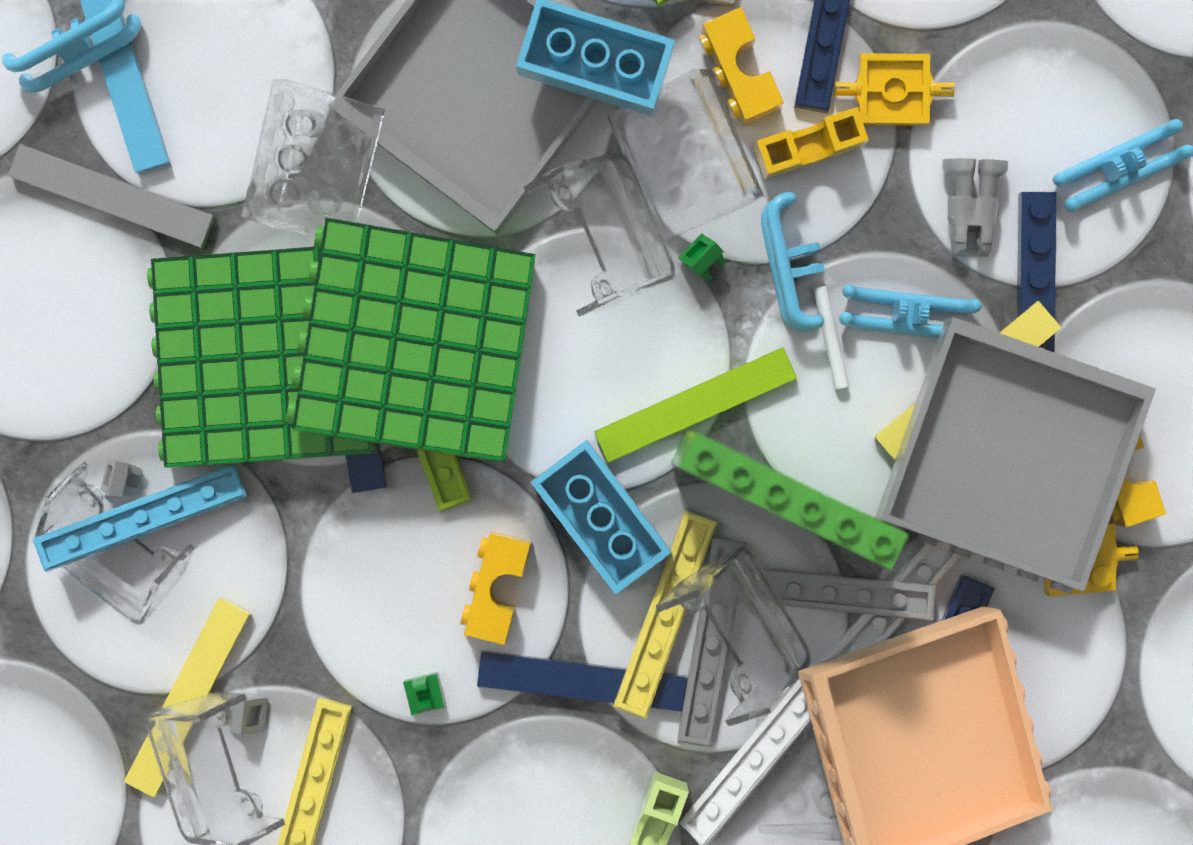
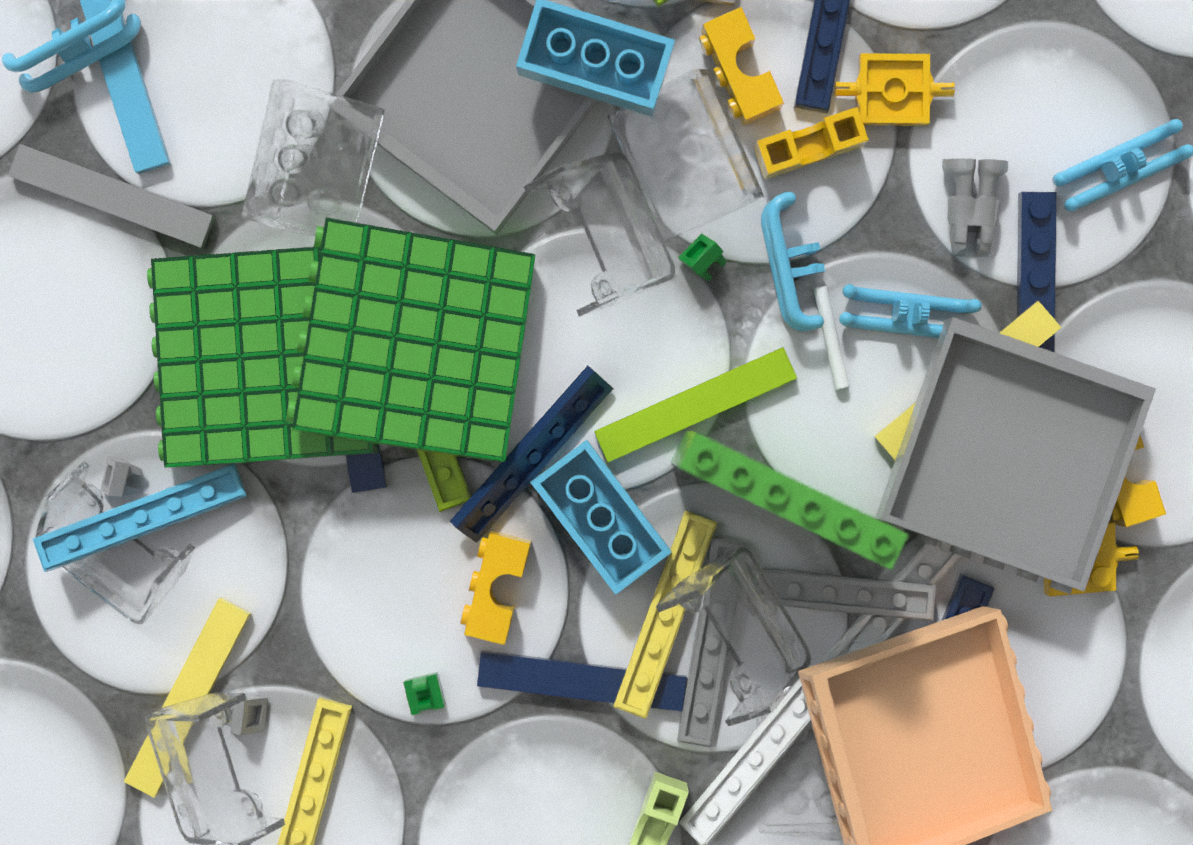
(531, 454): none -> dark blue plate

